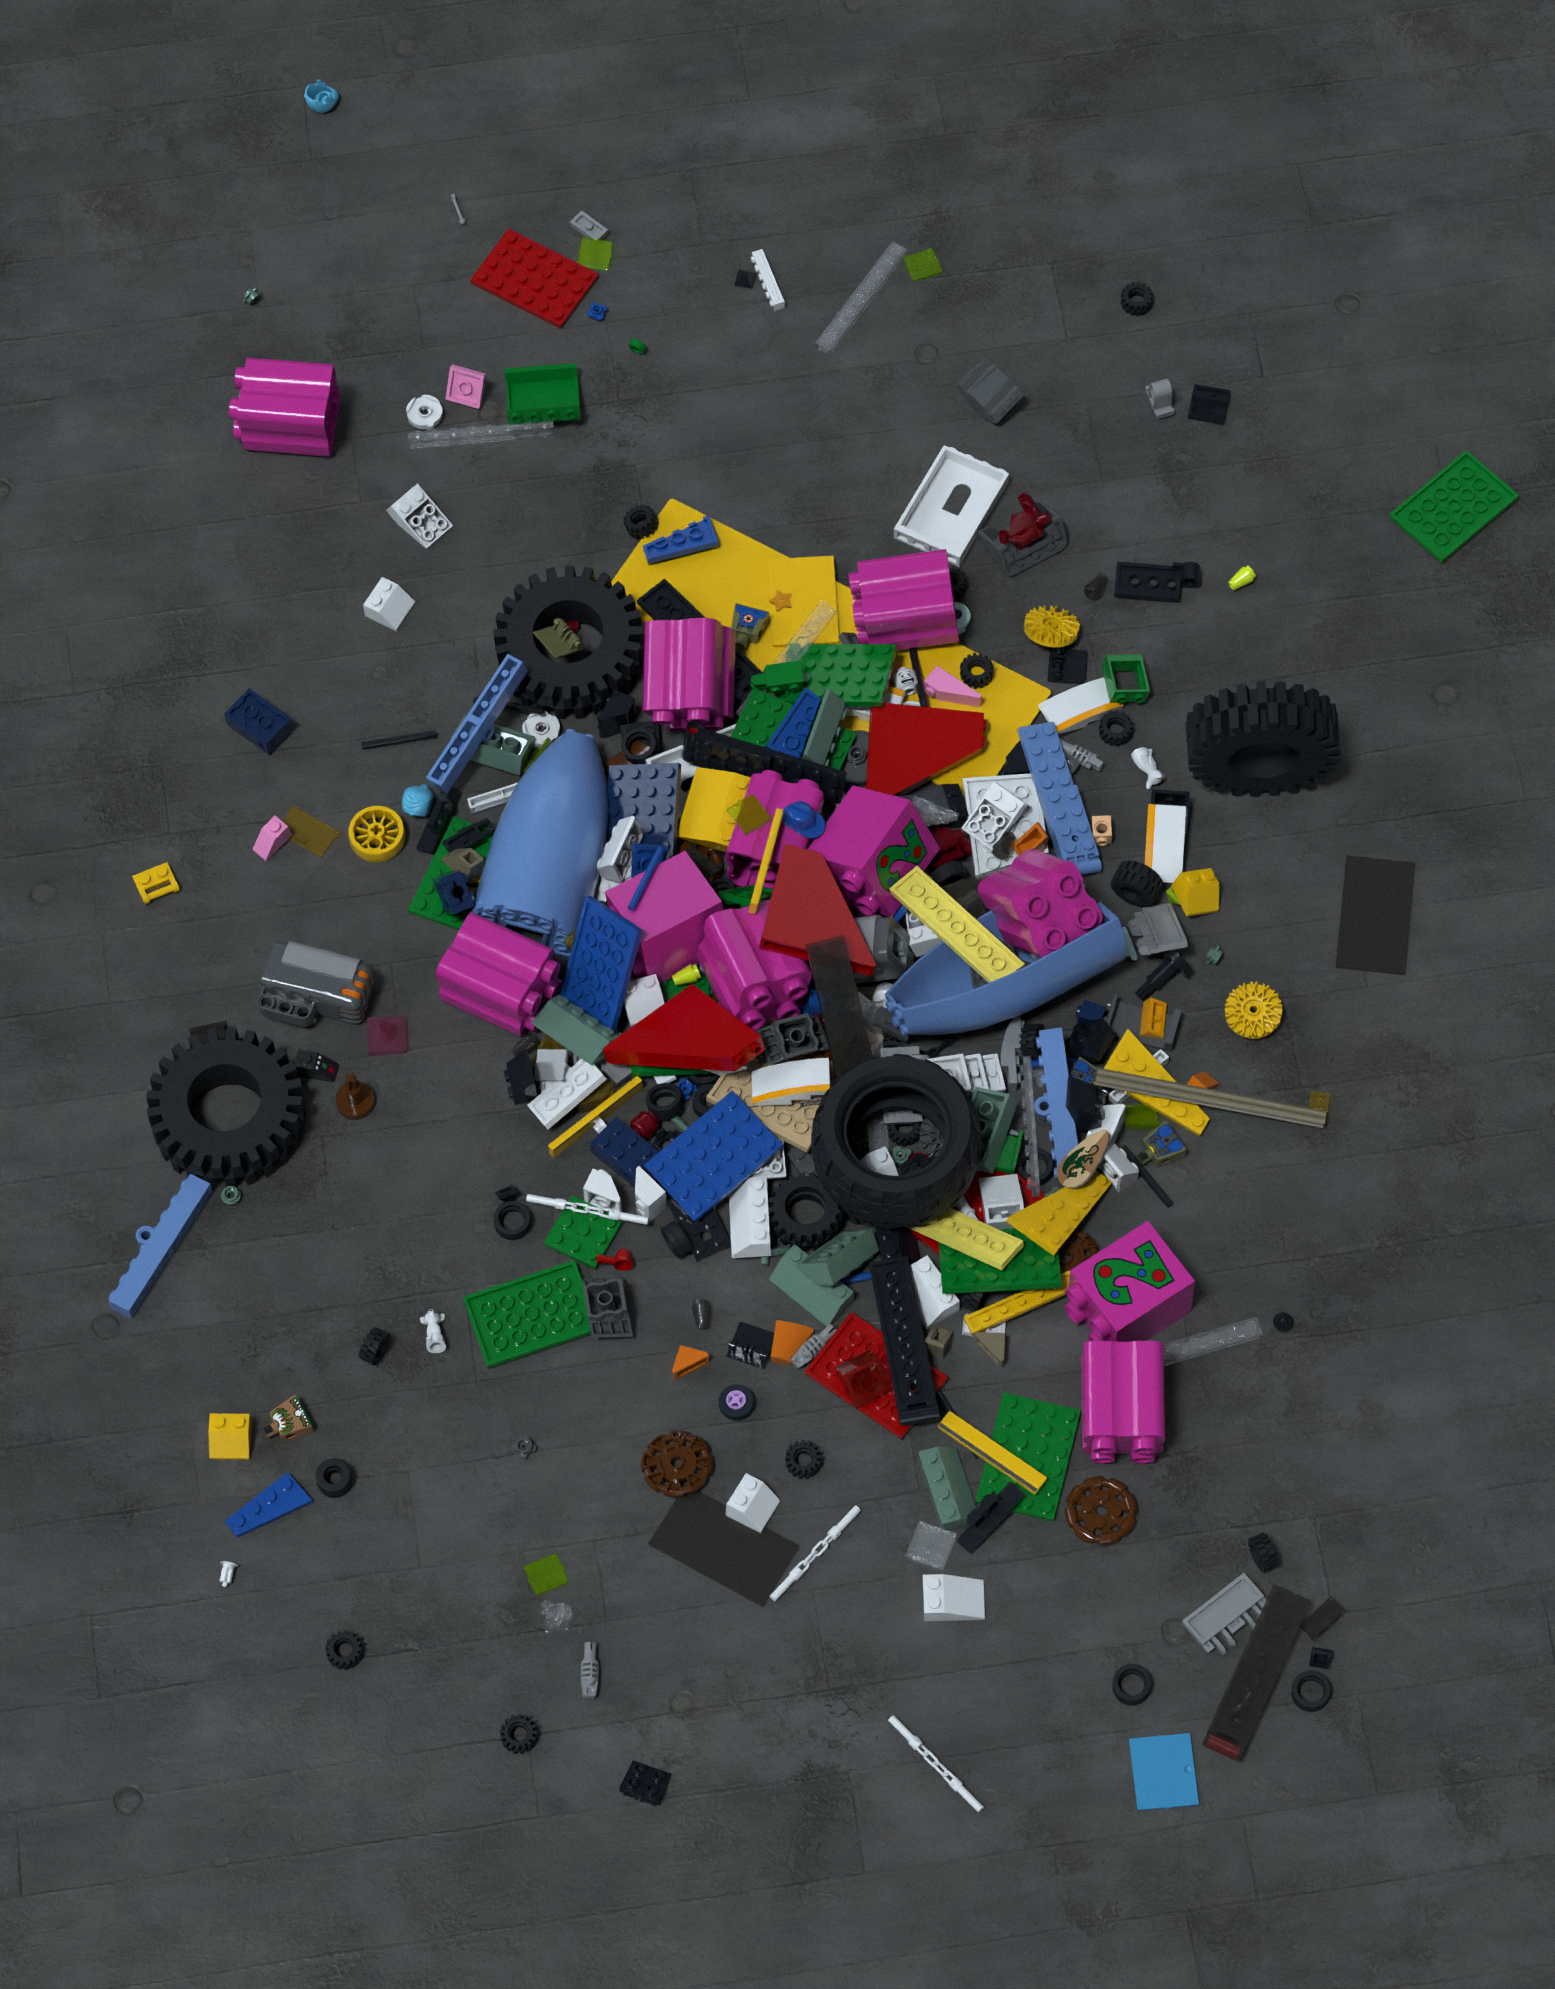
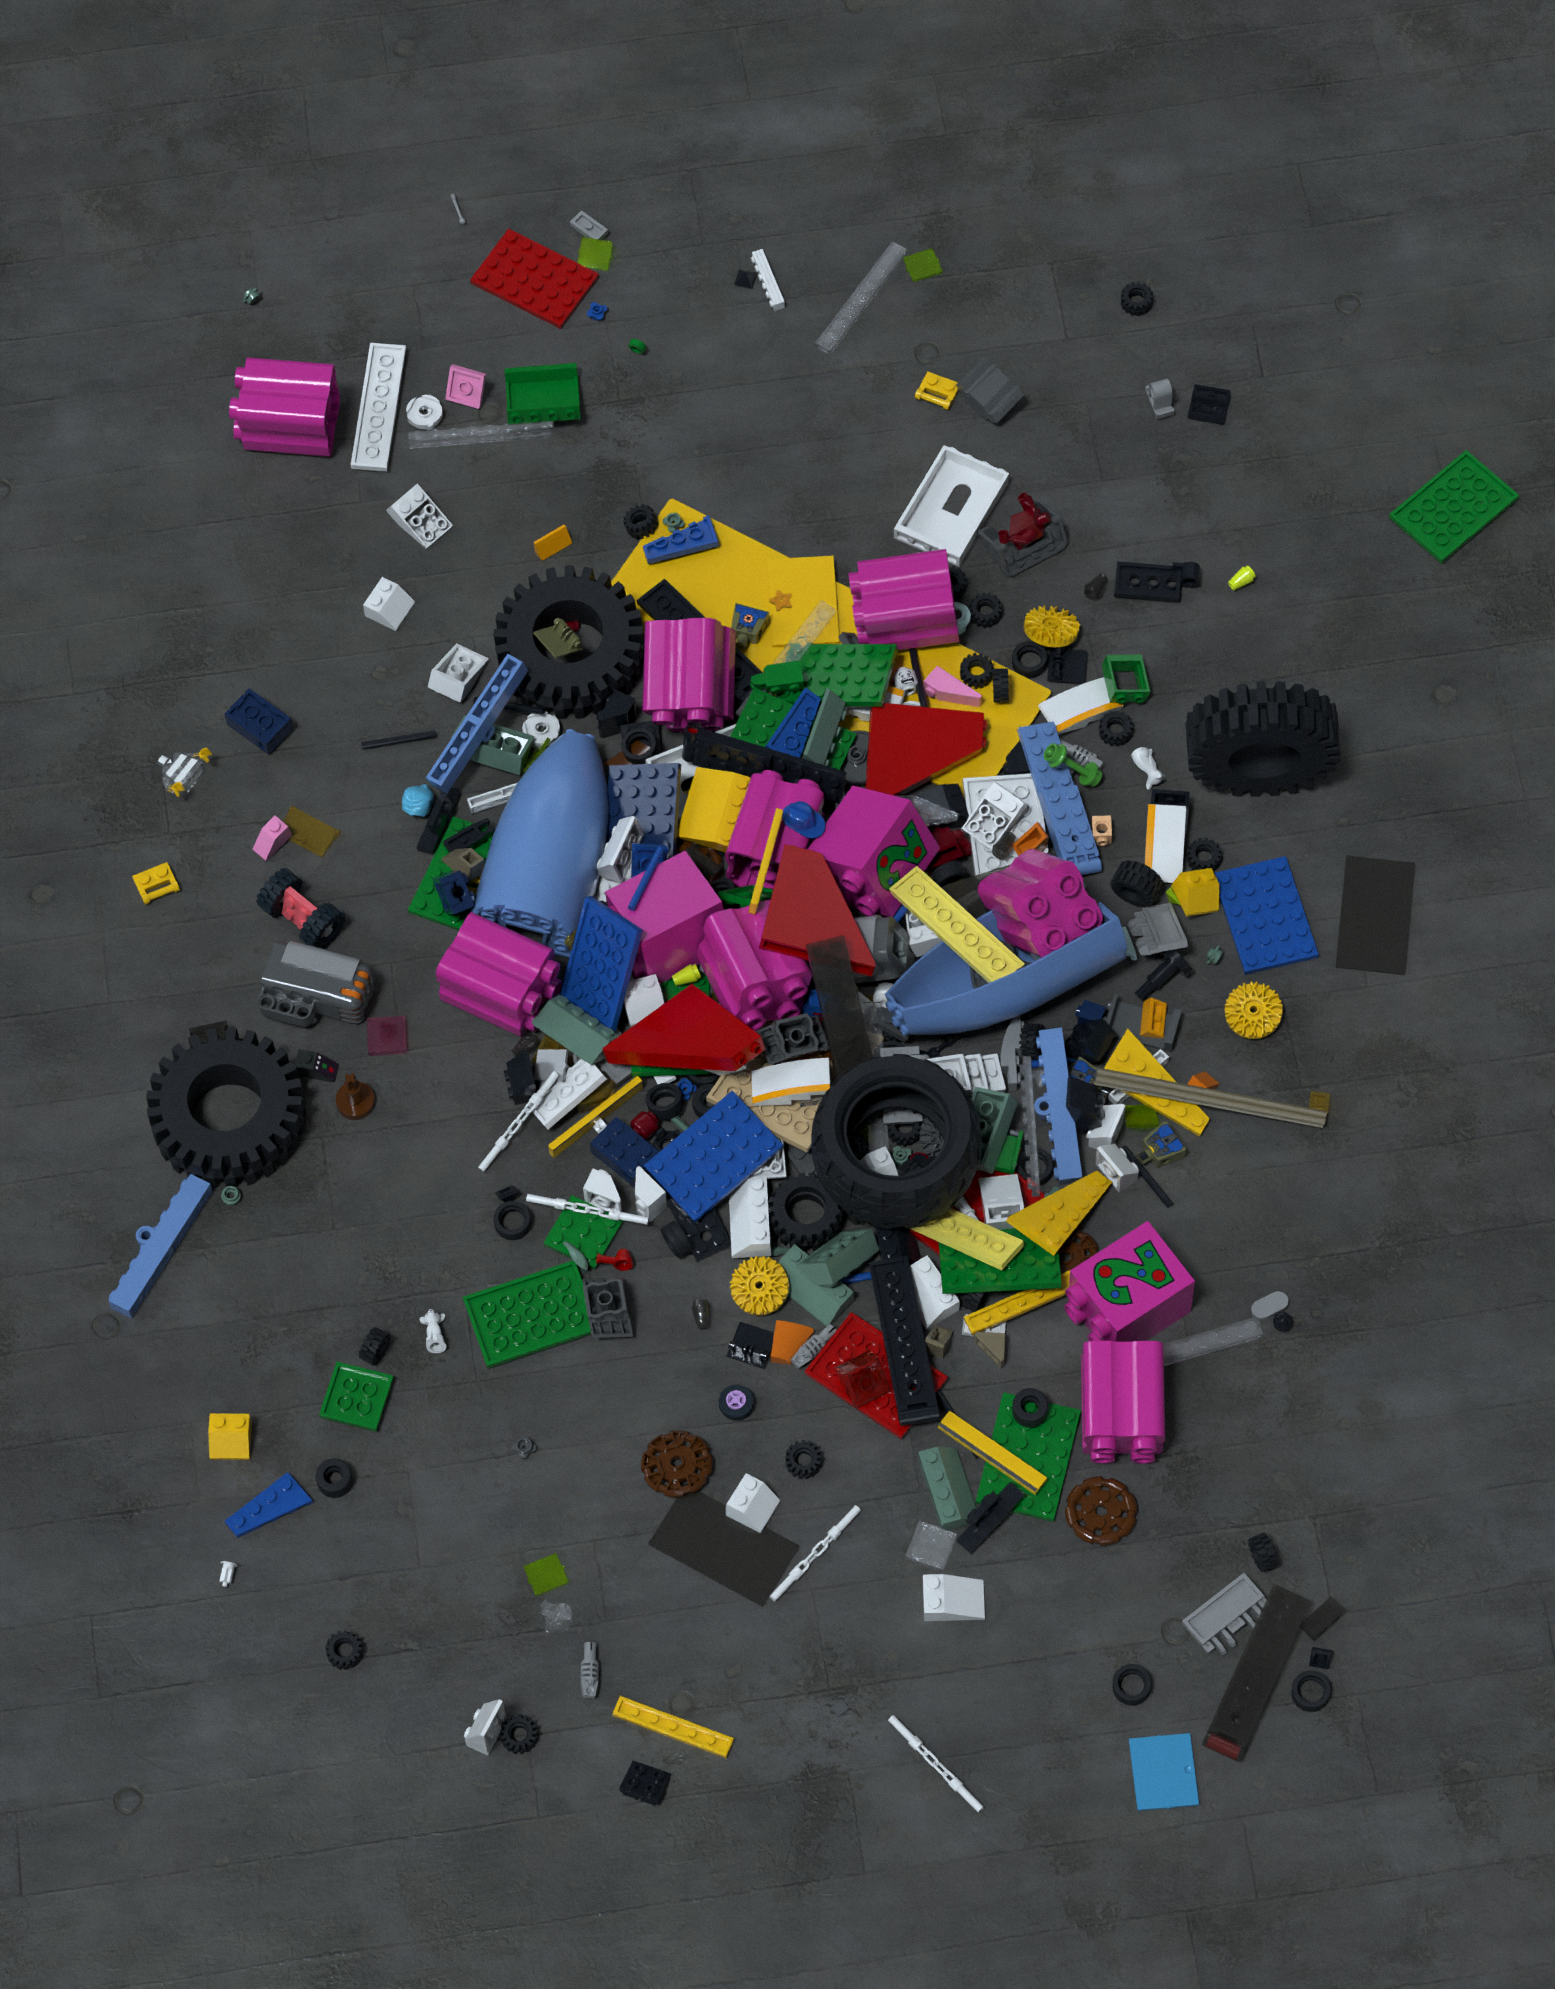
(183, 770): none -> torso
(289, 1421): torso -> none
(316, 924): none -> black plate
(320, 97): medium azure hair -> none
(356, 1396): none -> green plate
(369, 836): yellow piece -> none
(378, 407): none -> white plate
(457, 672): none -> white slope
(486, 1727): none -> white slope
(502, 1142): none -> white piece
(552, 542): none -> light orange slope
(577, 1257): none -> sand green bar
(673, 517): none -> sand green plate
(673, 1727): none -> yellow tile
(688, 1361): orange slope -> none
(749, 814): clear neon green piece -> none
(756, 1272): none -> yellow wheel
(939, 386): none -> yellow plate
(988, 619): none -> black tyre
(1000, 685): none -> black tyre
(1029, 672): none -> black tyre
(1032, 1396): none -> black tyre
(1056, 755): none -> bright green piece
(1083, 1160): shield -> none
(1204, 845): none -> black tyre
(1265, 915): none -> blue plate
(1269, 1305): none -> light grey tile

